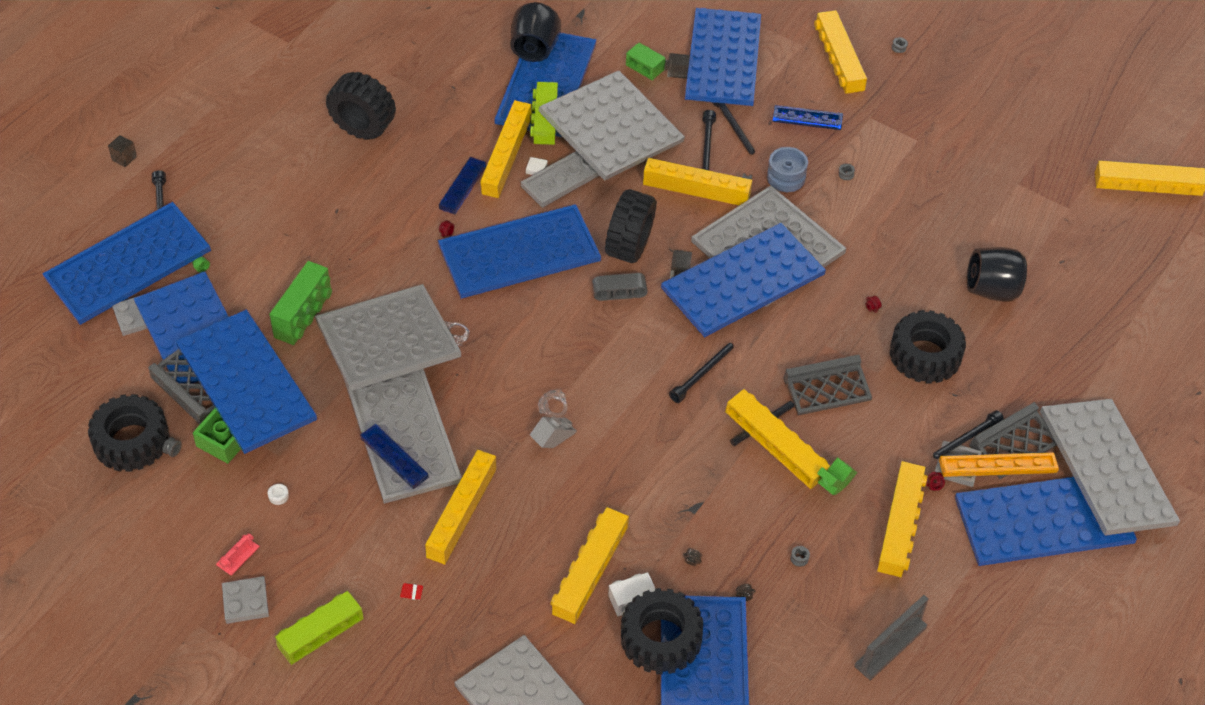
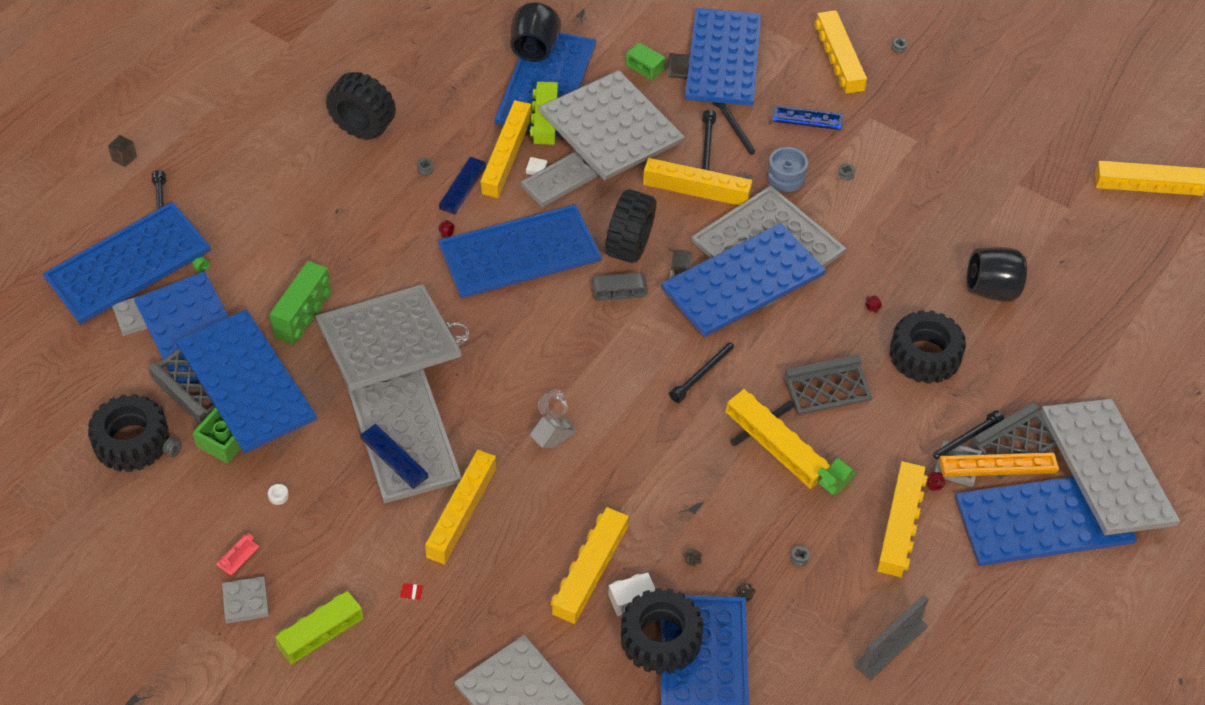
(422, 170): none -> dark grey bush

